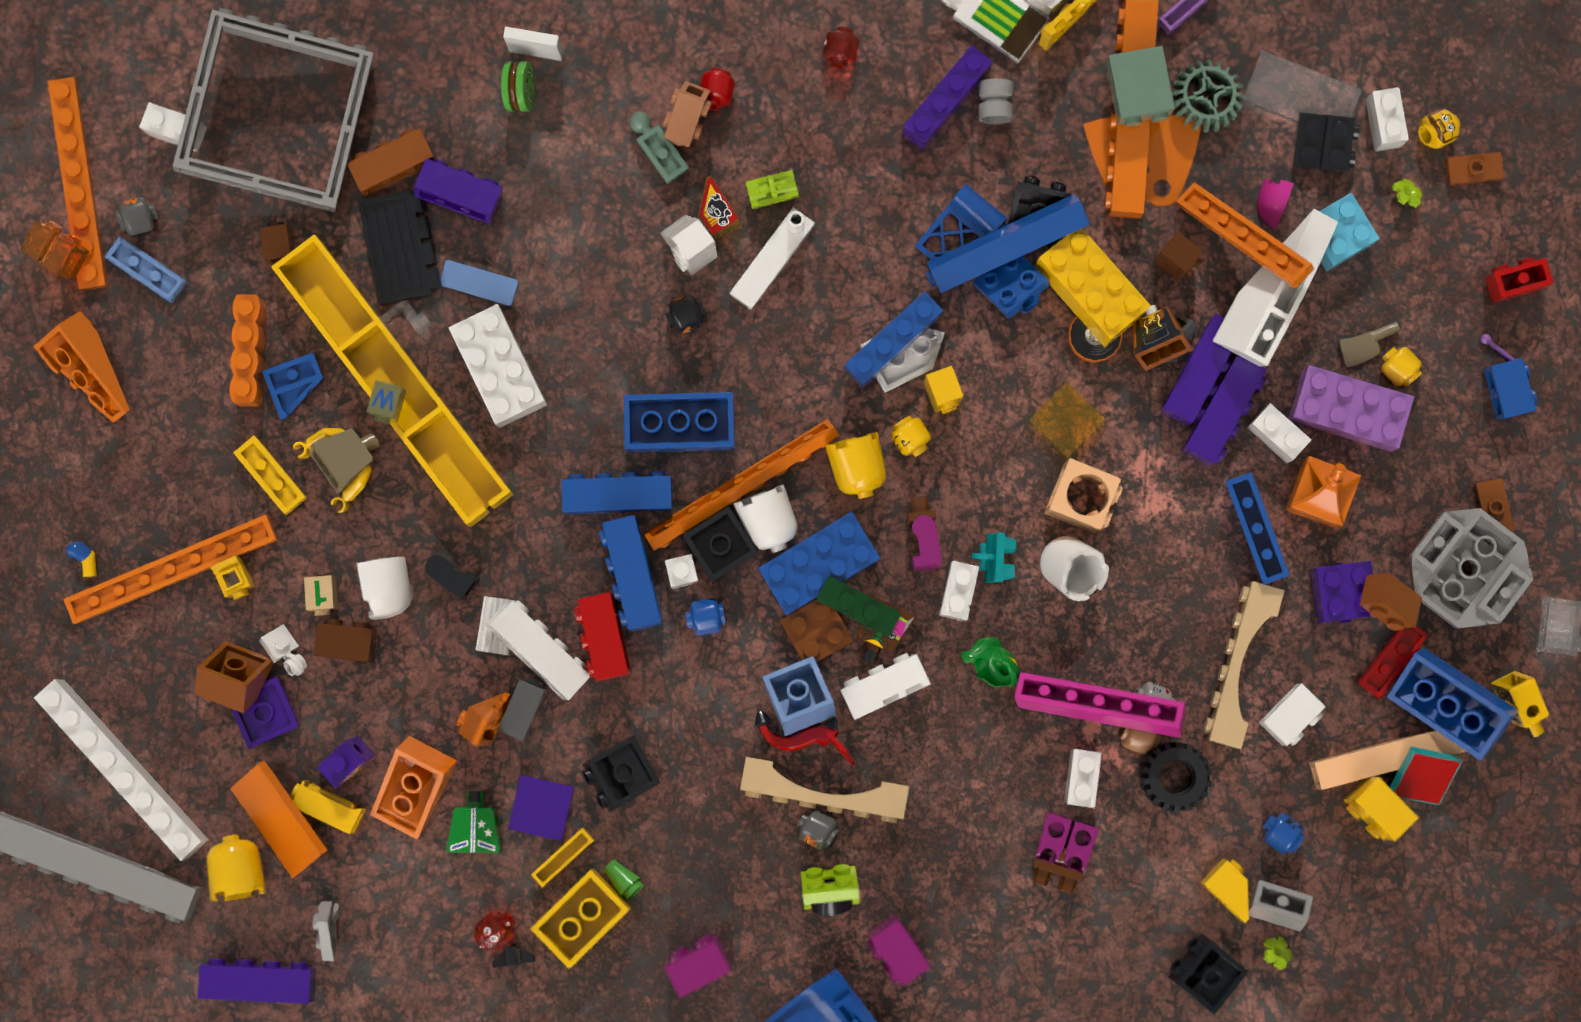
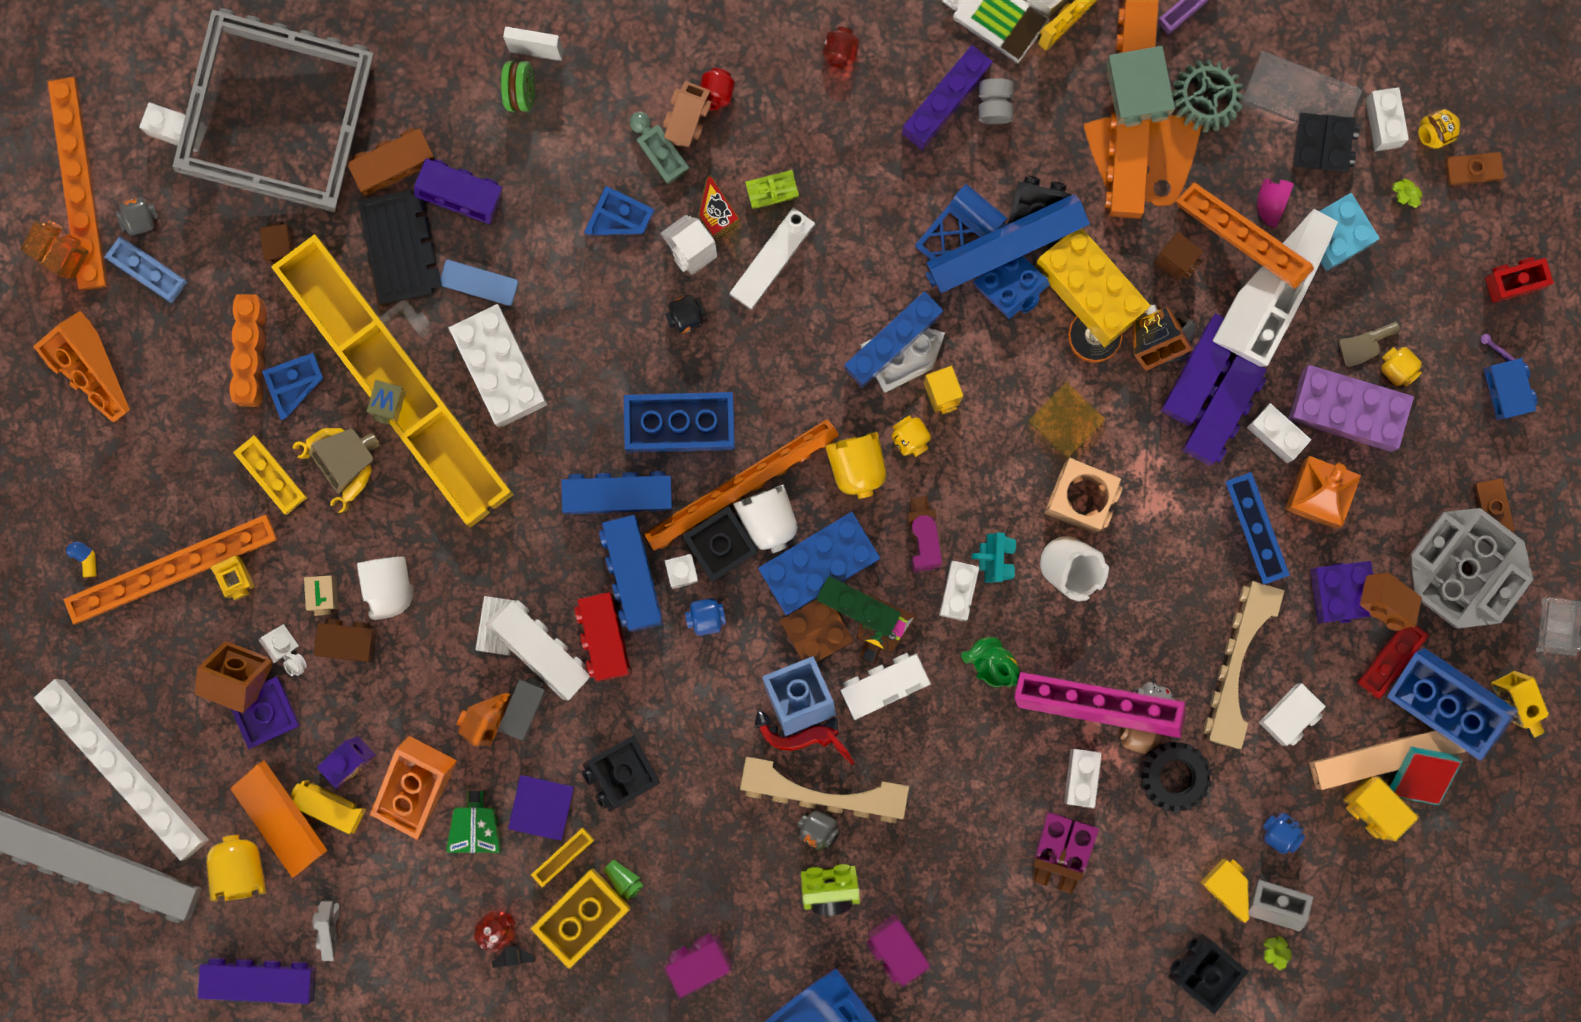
(441, 571): black leg -> none
(618, 215): none -> blue wing

